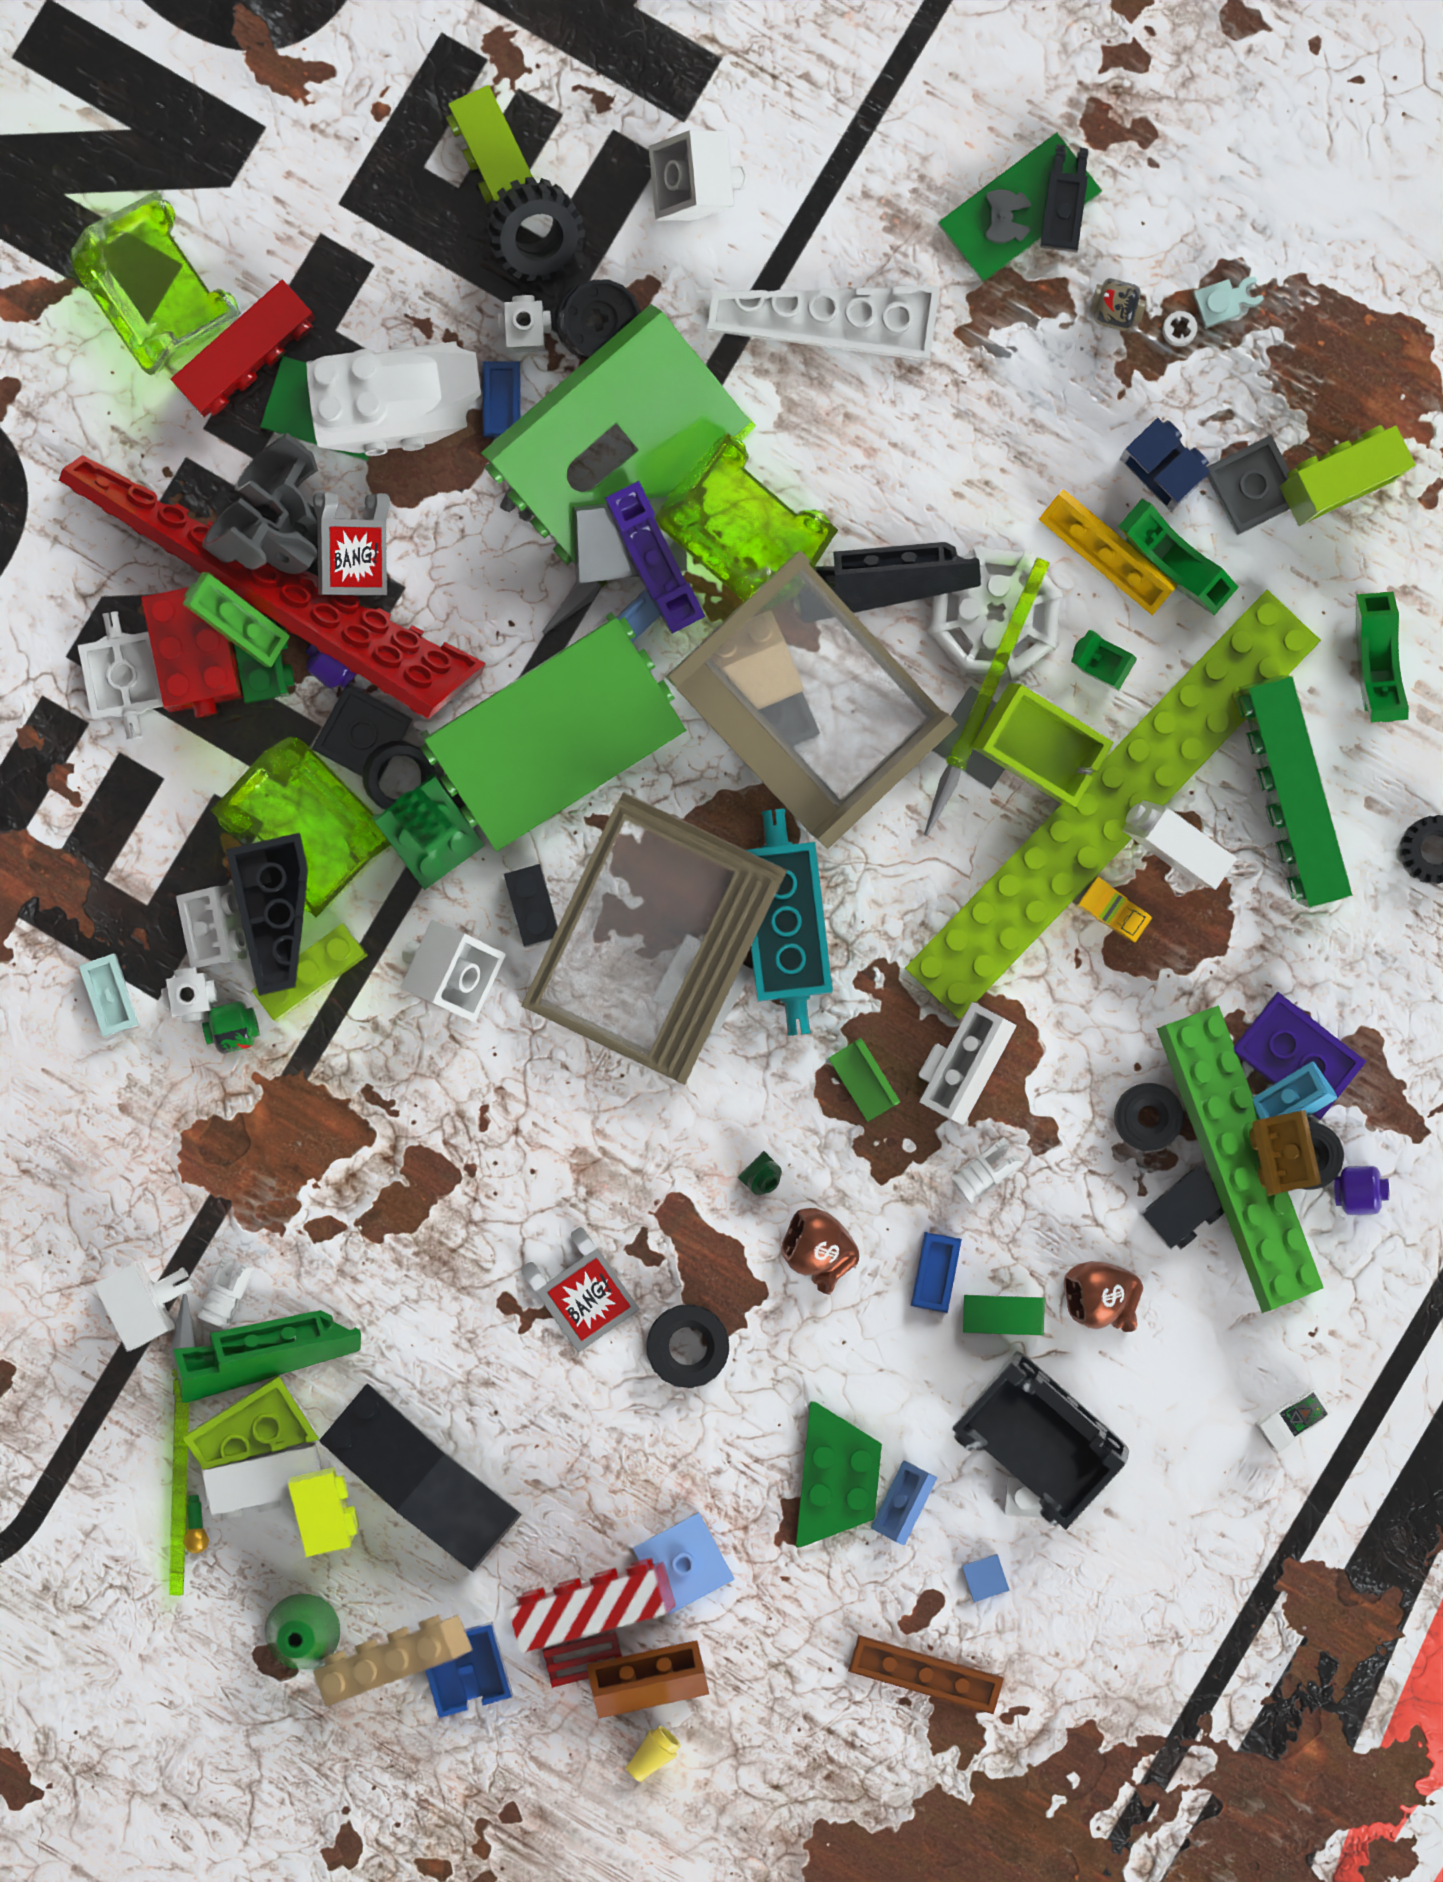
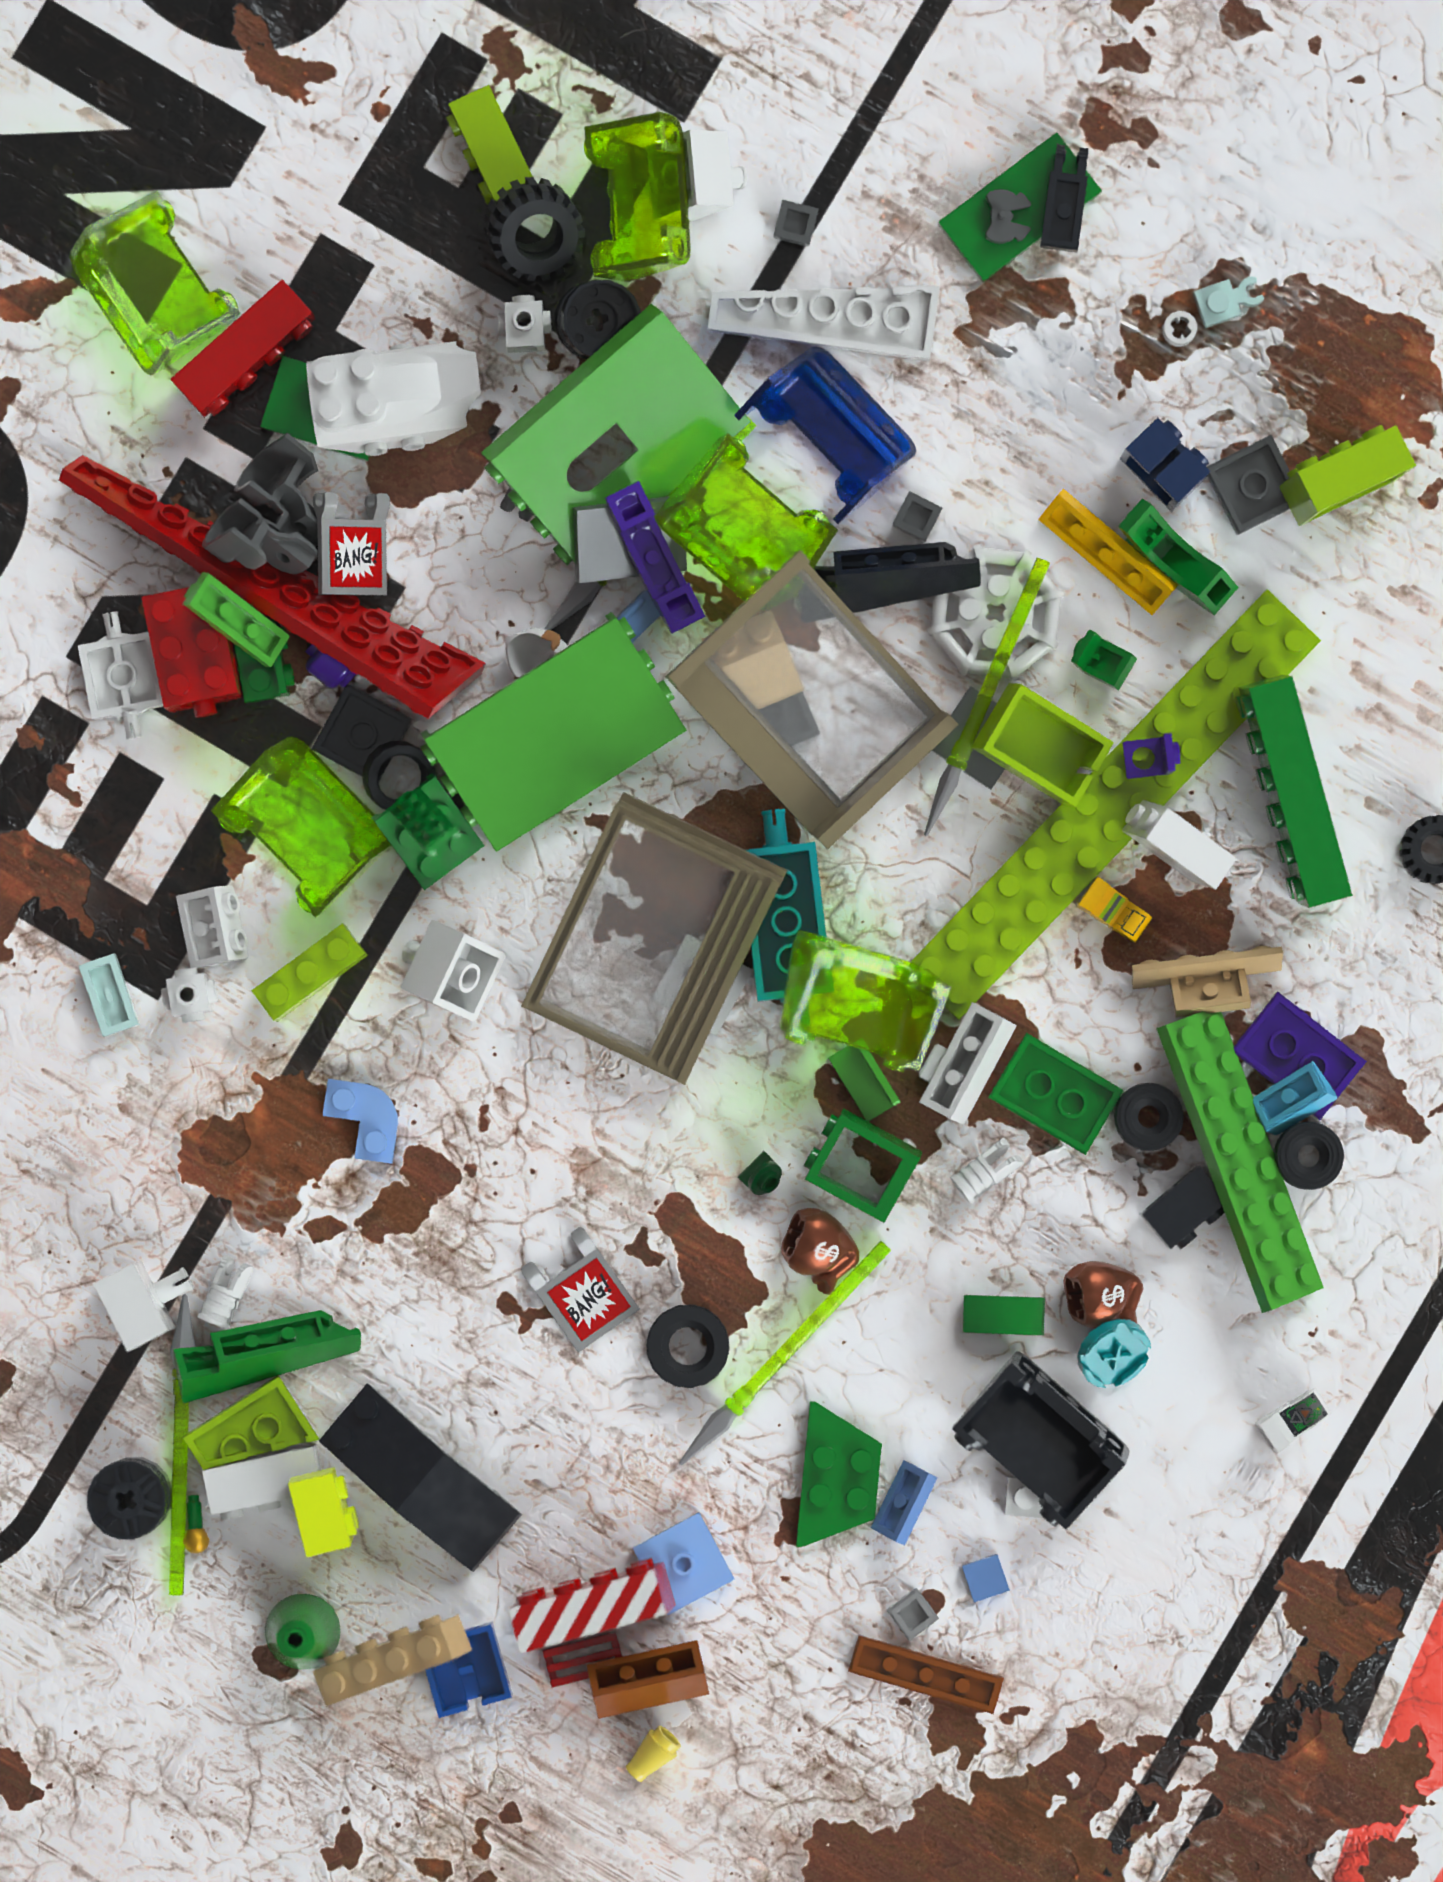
(151, 1497): none -> black wheel
(231, 1027): green head -> none
(271, 901): black wedge -> none
(374, 1111): none -> light blue plate
(500, 396): blue tile -> none
(531, 649): none -> white hair
(532, 905): black brick -> none
(645, 195): none -> clear neon green windscreen
(722, 1419): none -> clear neon green piece
(795, 223): none -> dark grey plate
(838, 420): none -> clear blue windscreen
(861, 1000): none -> clear neon green windscreen
(905, 1168): none -> green window
(912, 1614): none -> light grey tile
(917, 516): none -> dark grey plate
(936, 1272): blue tile -> none
(1055, 1093): none -> green tile
(1113, 1353): none -> teal tile
(1117, 304): head -> none
(1165, 756): none -> dark purple bracket
(1208, 982): none -> tan bracket
(1285, 1152): pearl gold bracket -> none
(1361, 1190): dark purple head -> none
(1379, 657): green arch -> none

